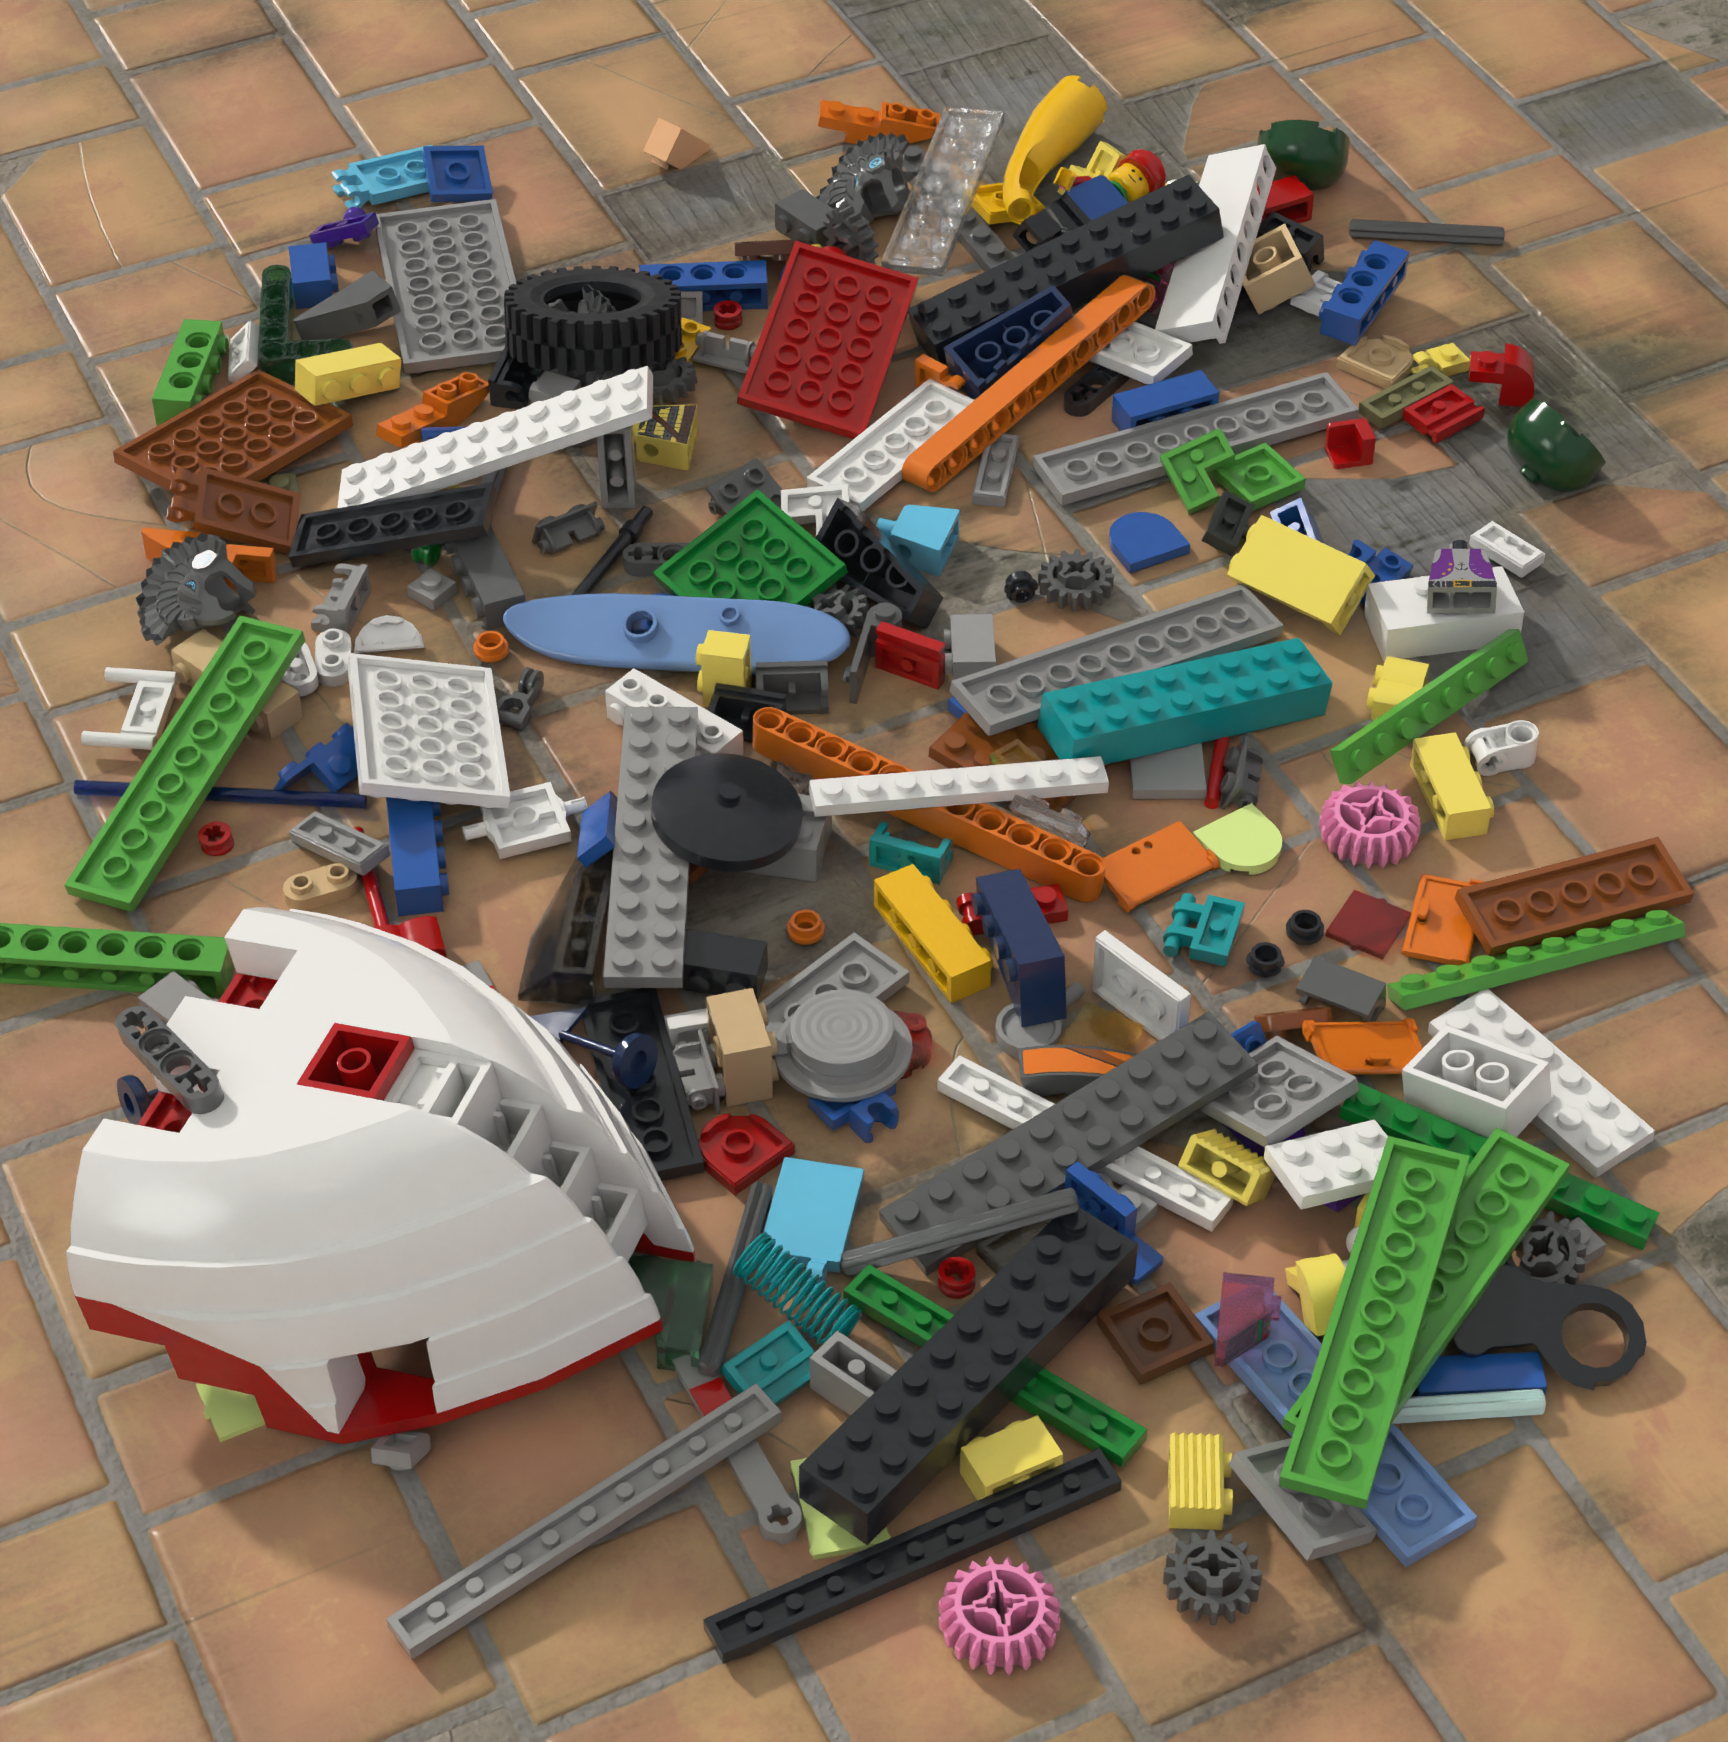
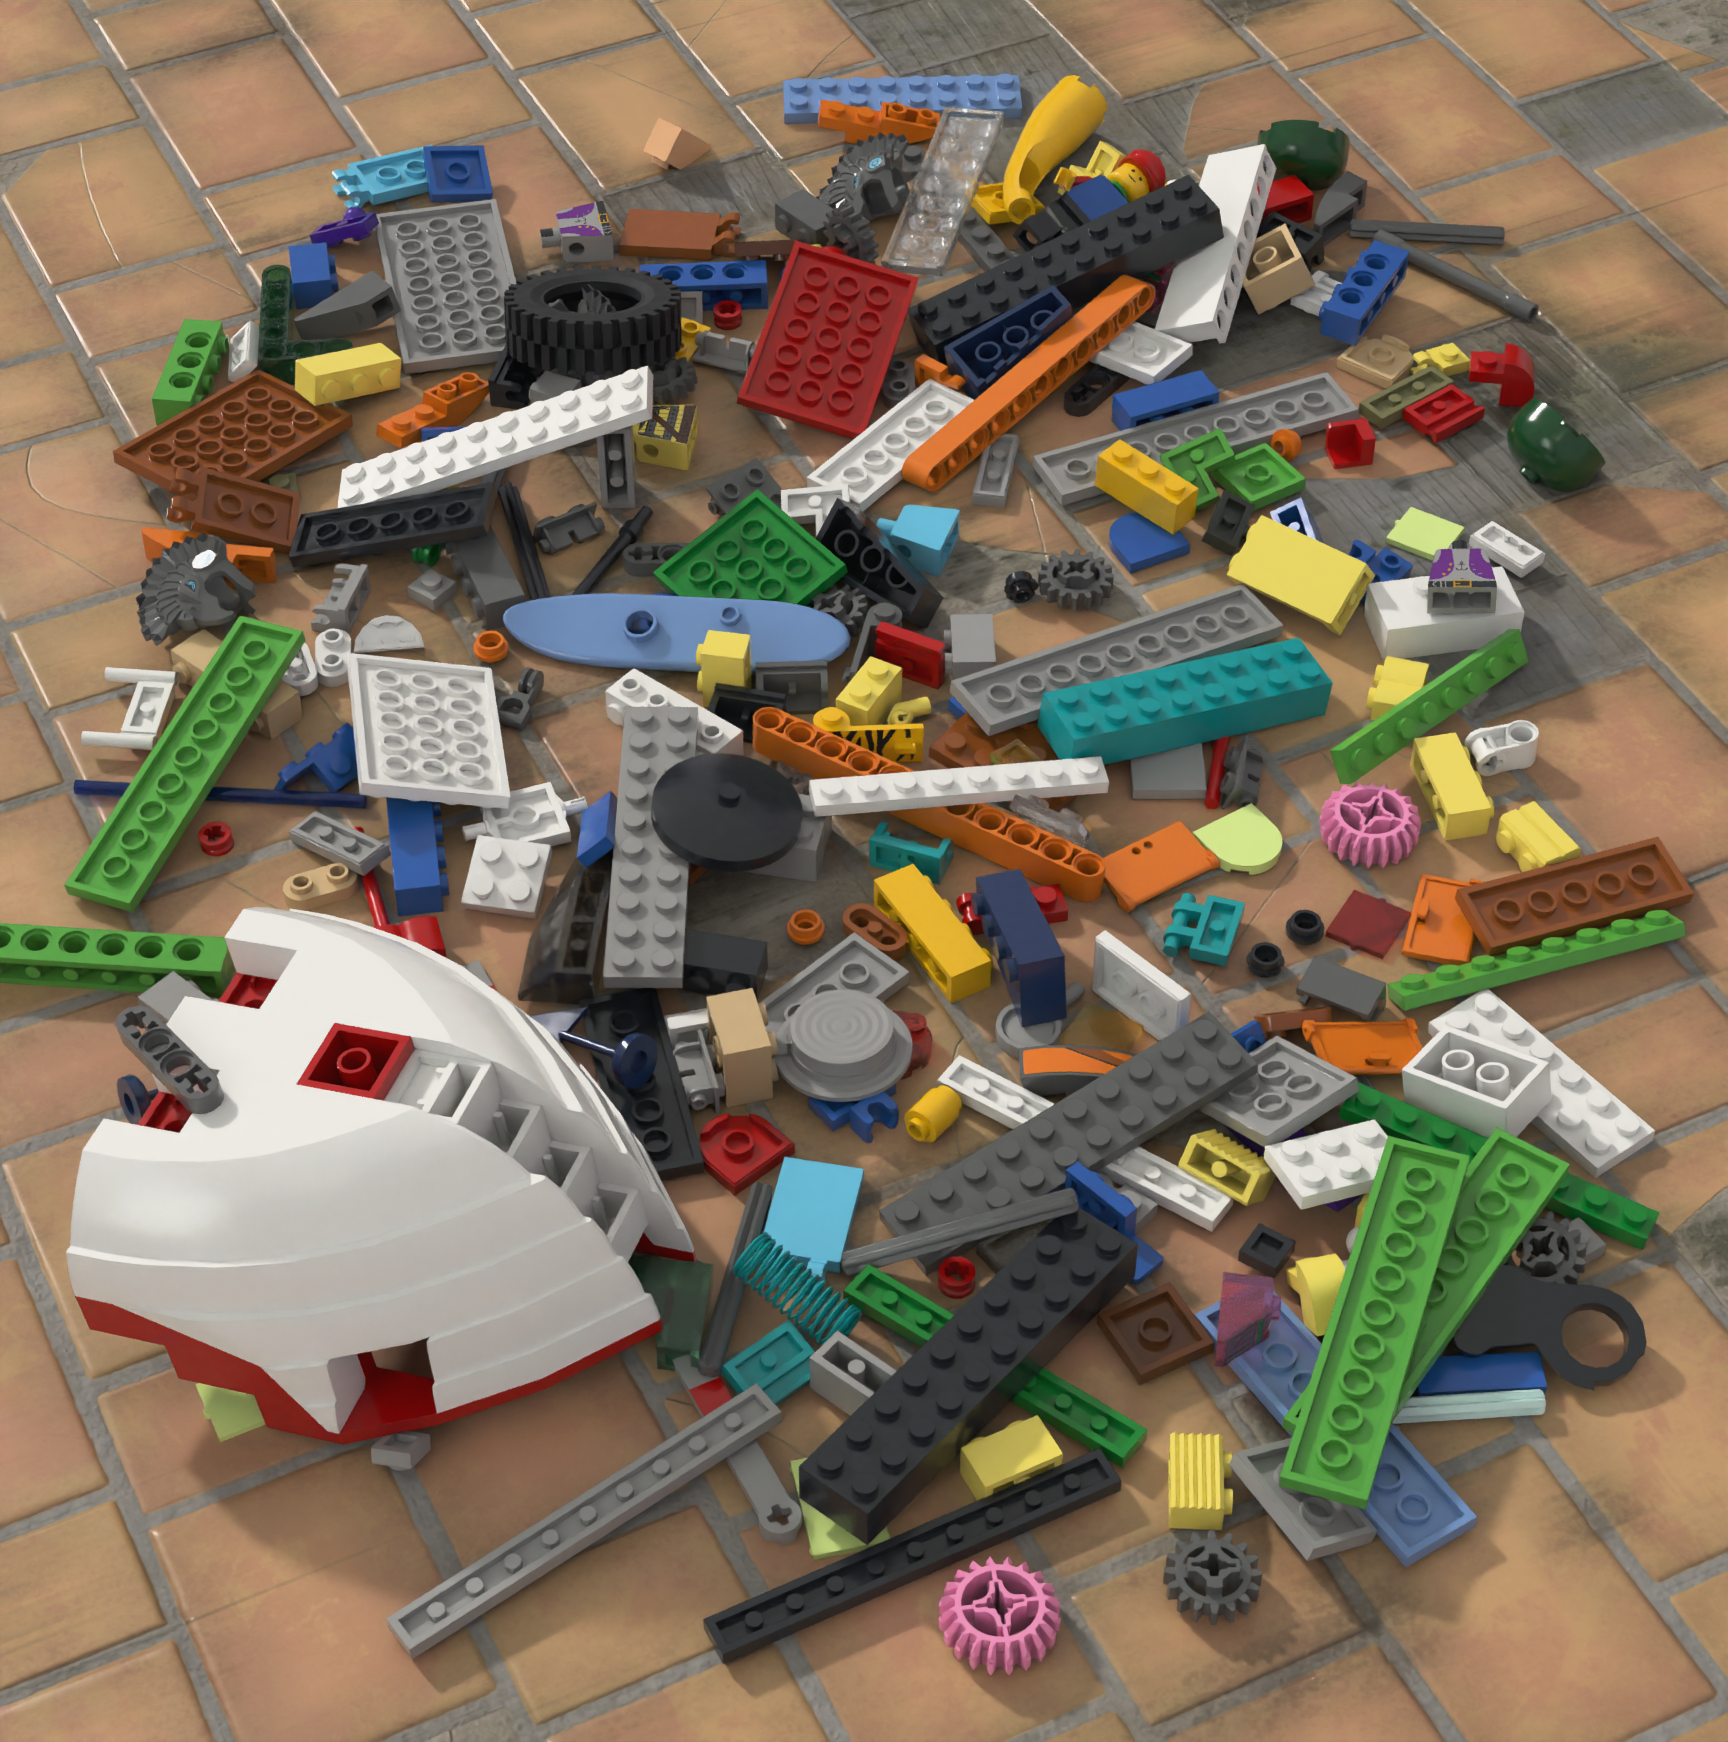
(506, 876): none -> white plate
(523, 542): none -> black axle
(581, 234): none -> light grey torso
(679, 234): none -> dark orange tile
(871, 693): none -> light yellow brick
(876, 929): none -> dark orange plate
(893, 742): none -> yellow door
(898, 382): none -> flat silver plate
(906, 711): none -> light yellow arm
(932, 1114): none -> yellow brick
(933, 93): none -> medium blue plate
(1146, 486): none -> yellow brick
(1266, 1250): none -> black plate
(1286, 444): none -> orange plate
(1340, 206): none -> dark grey slope
(1423, 533): none -> yellowish green piece
(1509, 301): none -> dark grey piece
(1534, 838): none -> light yellow brick

